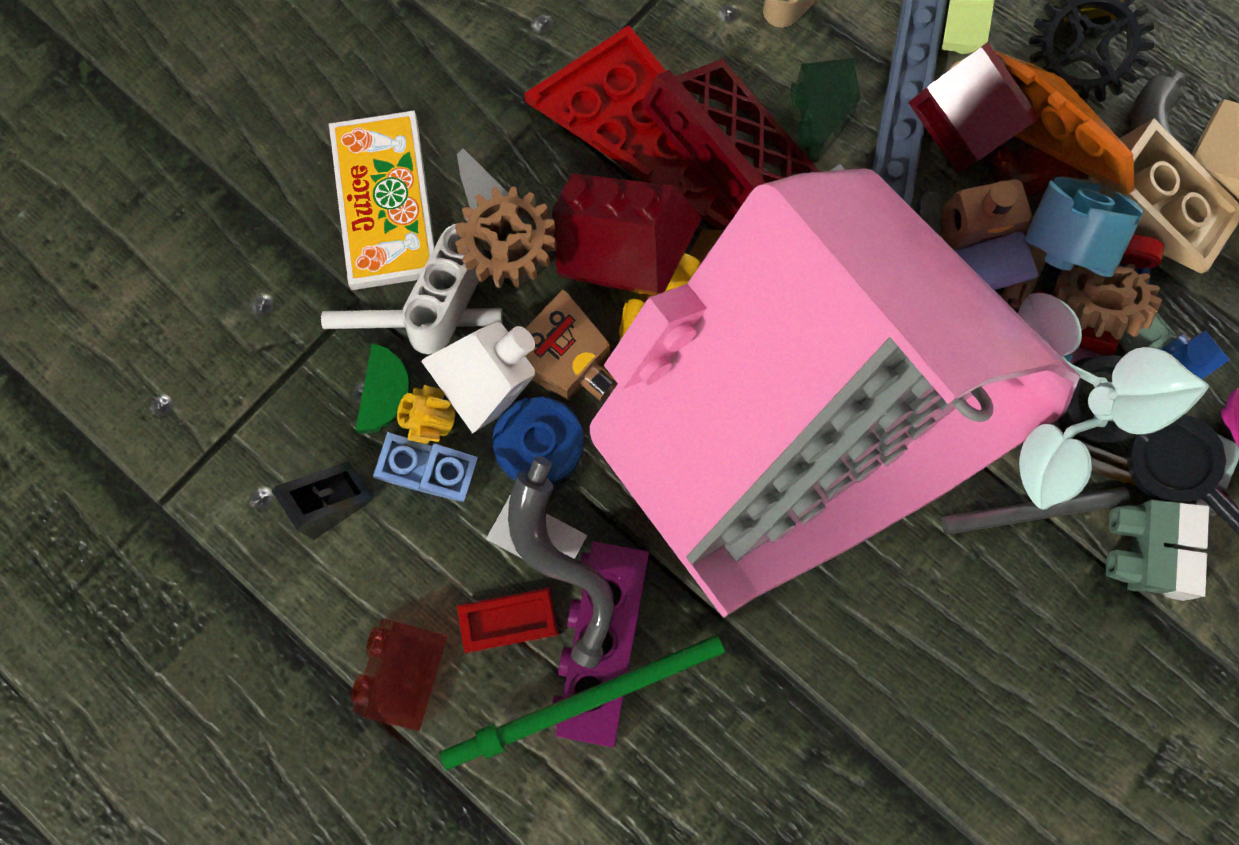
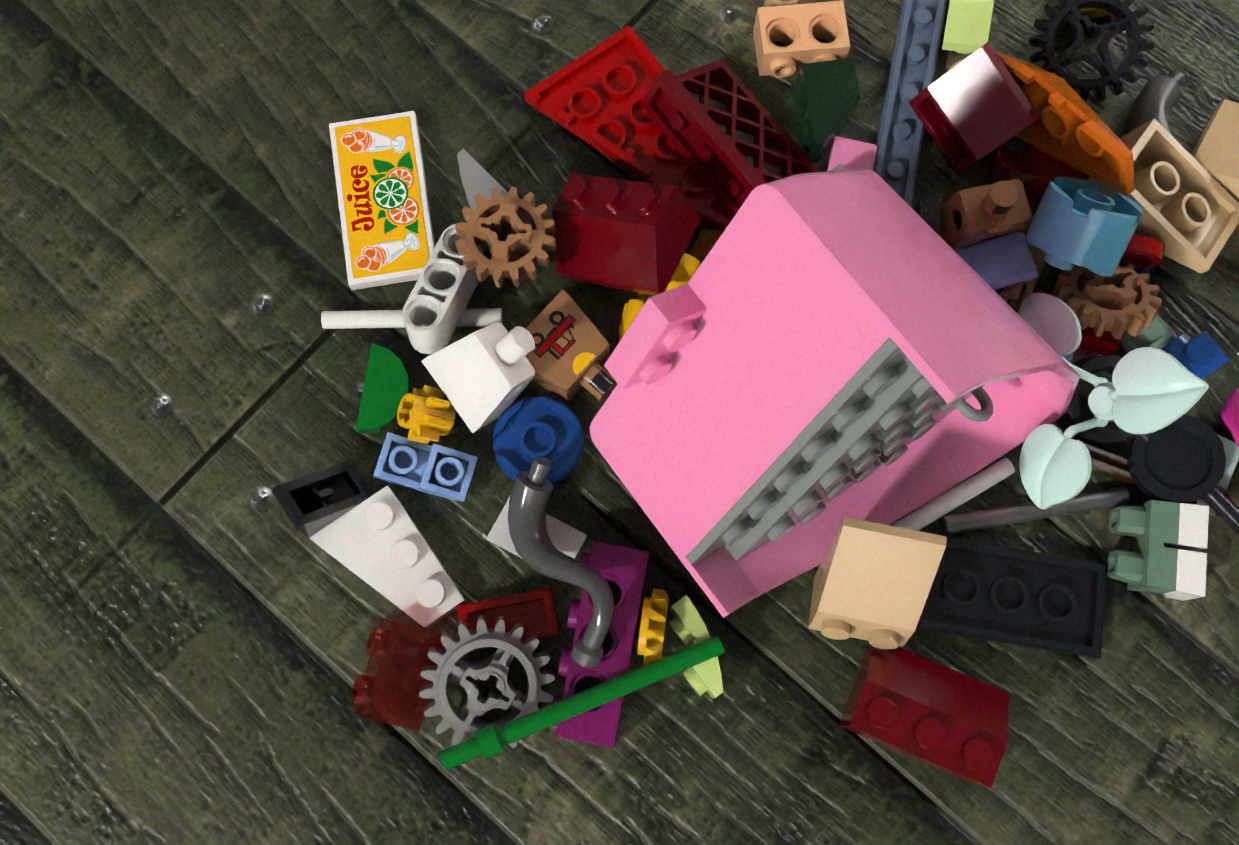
(392, 556): none -> white wing
(449, 661): none -> light grey gear
(653, 626): none -> yellow gear
(690, 627): none -> yellowish green slope
(799, 28): none -> light nougat brick
(851, 154): none -> bright pink tile
(874, 582): none -> tan slope
(929, 714): none -> dark red slope
(957, 496): none -> white bar
(1018, 599): none -> black tile

